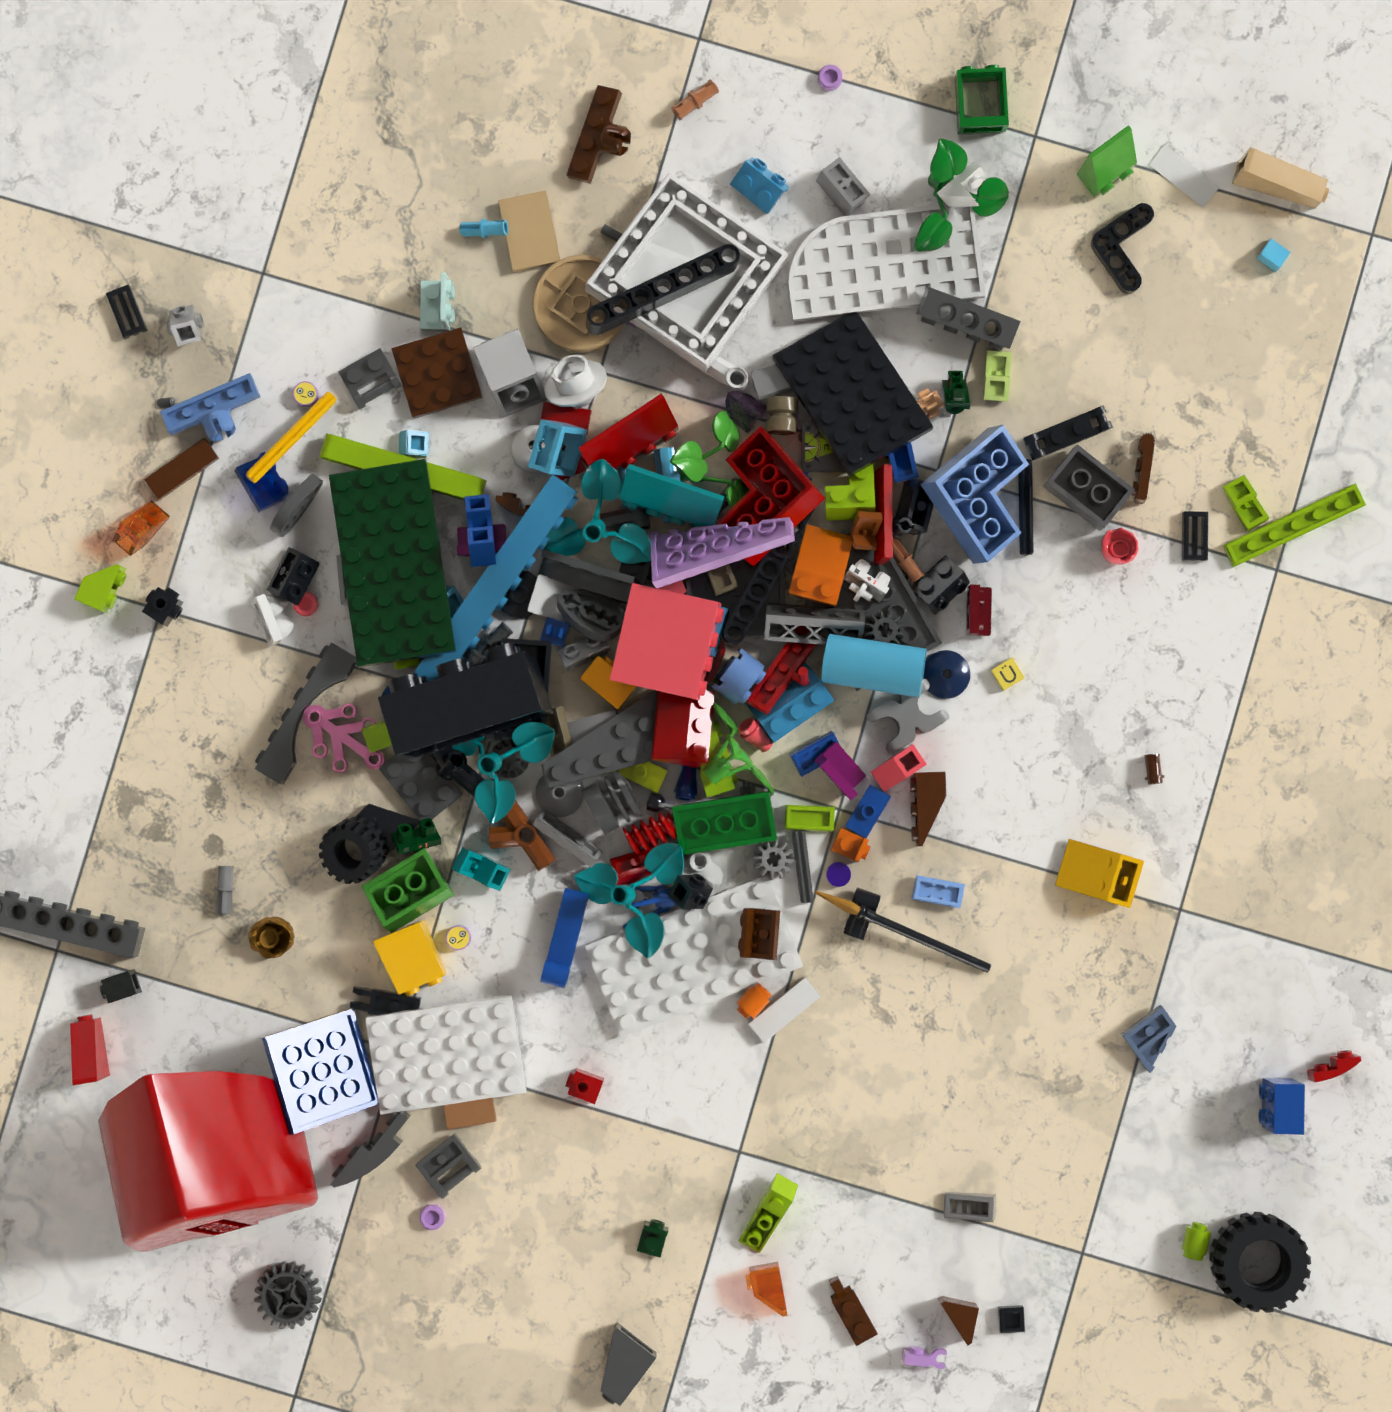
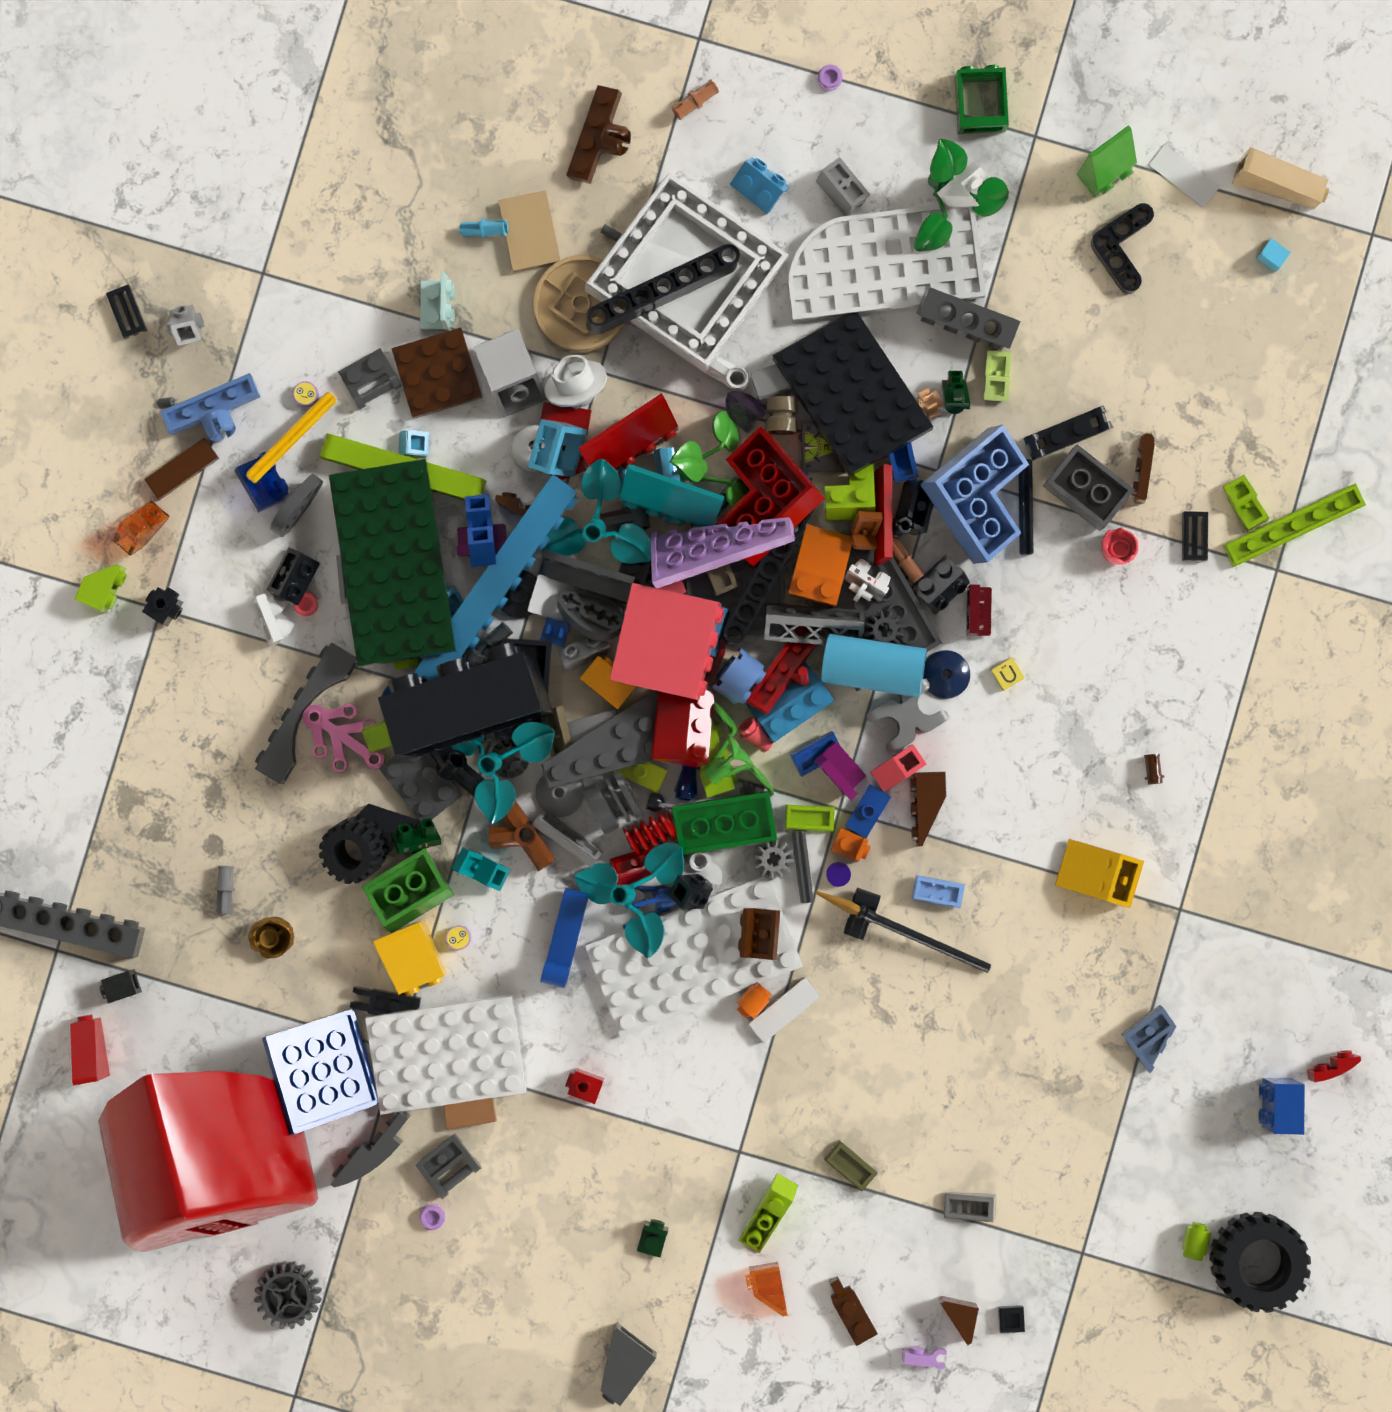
(850, 1165): none -> olive tile

